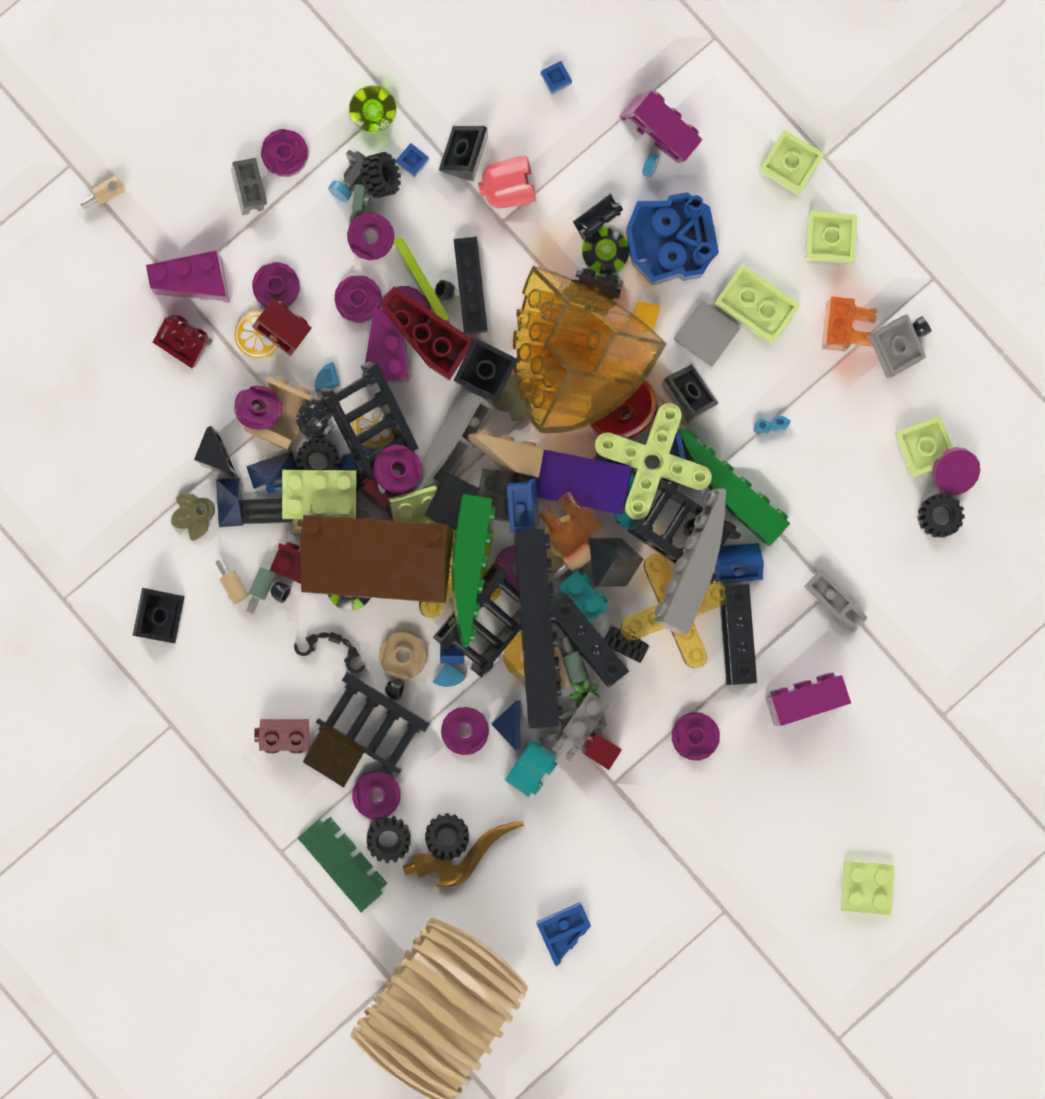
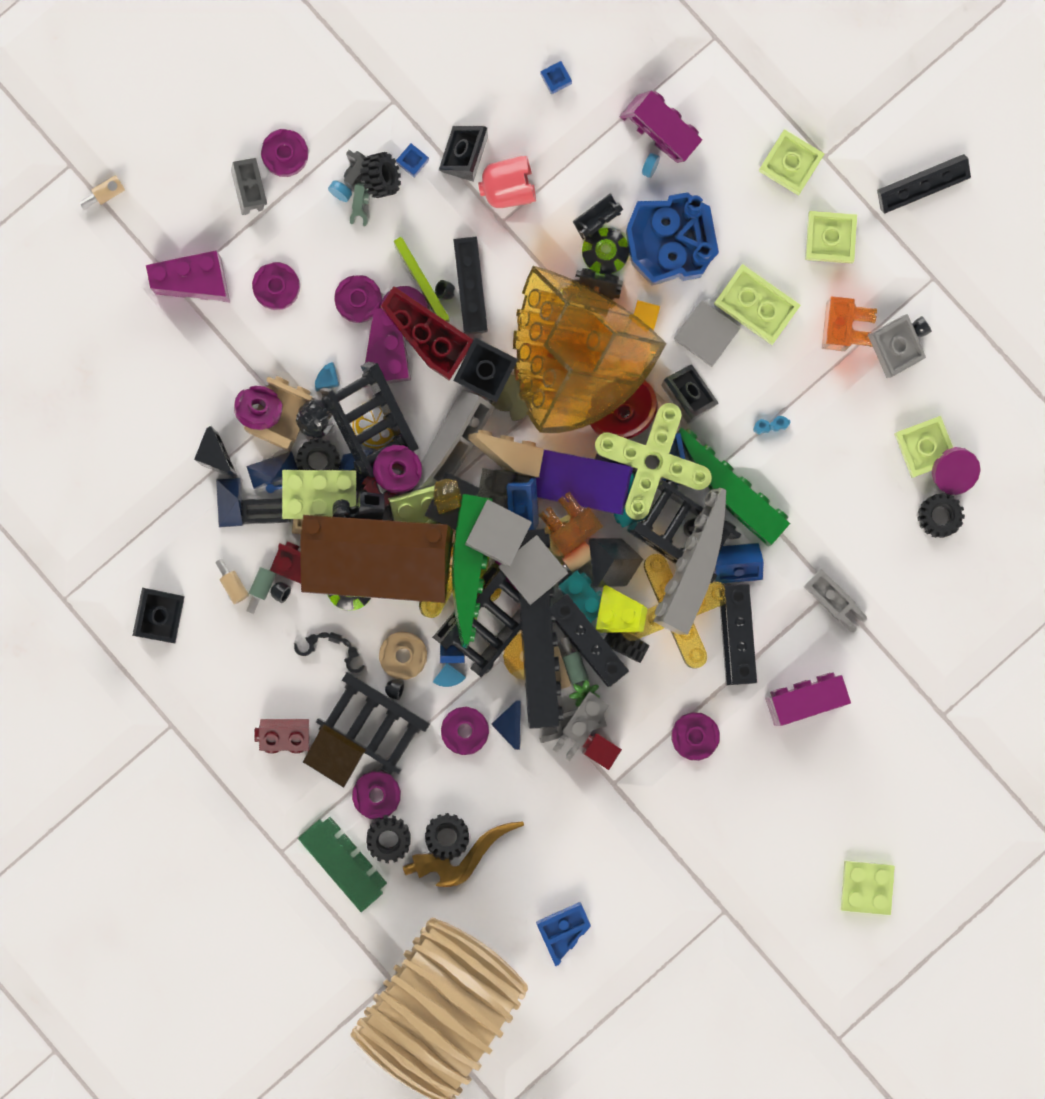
(182, 340): dark red bracket -> none
(190, 517): olive plate -> none
(251, 341): dish -> none
(282, 326): dark red brick -> none
(367, 99): clear neon green dish -> none
(367, 250): magenta tile -> none
(368, 507): none -> black brick
(447, 495): none -> clear yellow piece
(498, 533): none -> light grey tile
(531, 768): teal brick -> none
(534, 570): none -> light grey tile
(619, 613): none -> neon yellow wing
(924, 183): none -> black plate

